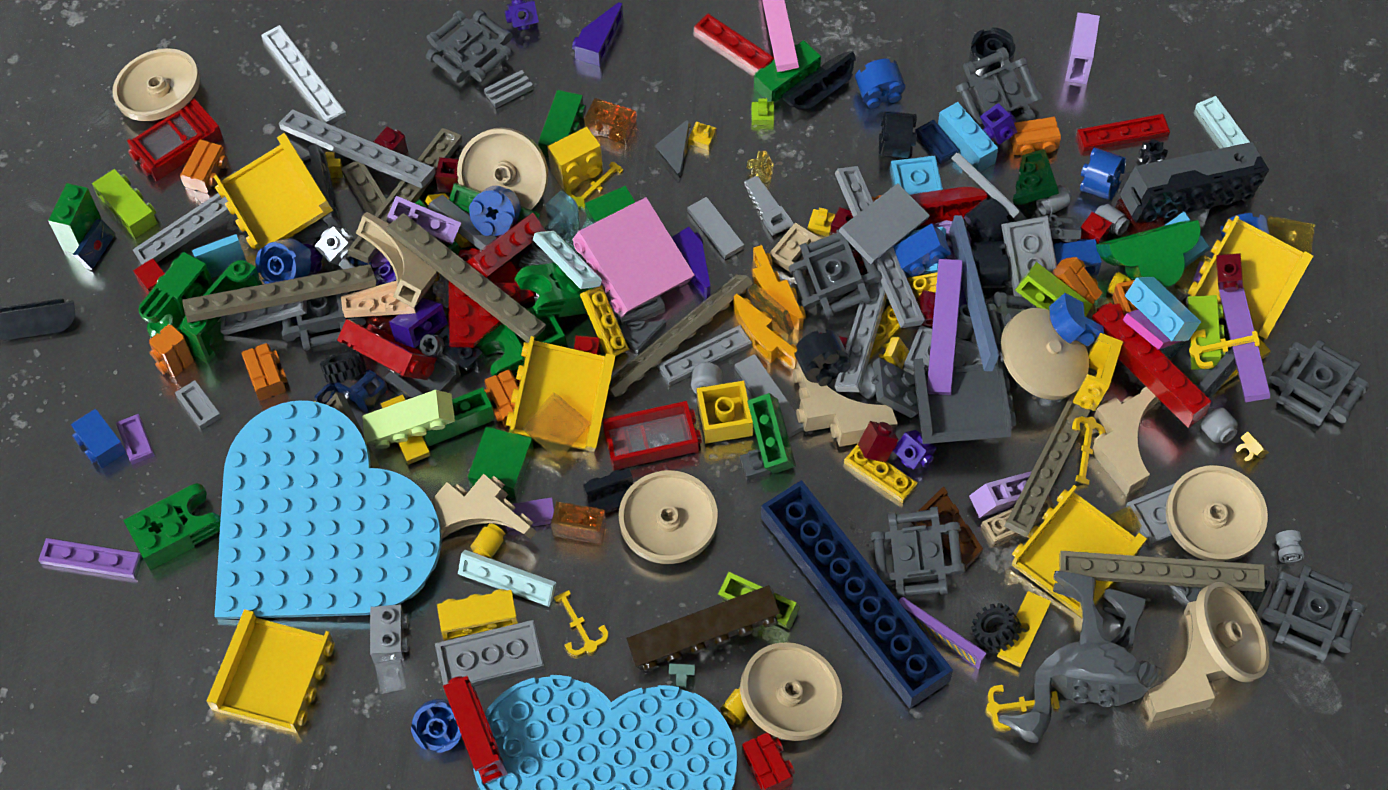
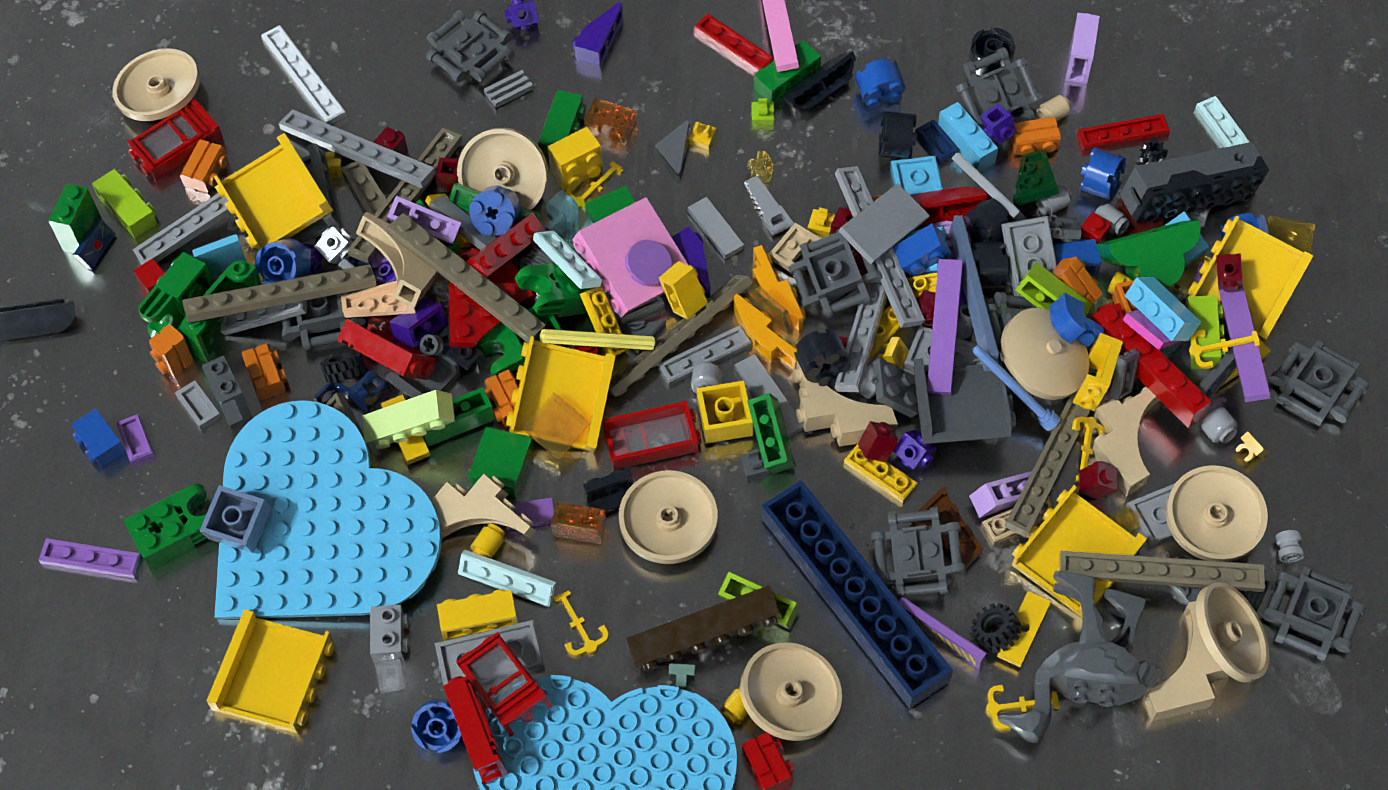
(227, 392): none -> dark grey panel
(236, 519): none -> sand blue brick
(502, 681): none -> red door
(597, 339): none -> light yellow axle
(647, 262): none -> medium lavender tile
(683, 290): none -> yellow brick
(1047, 418): none -> medium blue piece
(1055, 107): none -> tan brick
(1098, 480): none -> dark red brick
(1124, 374): none -> dark grey tile

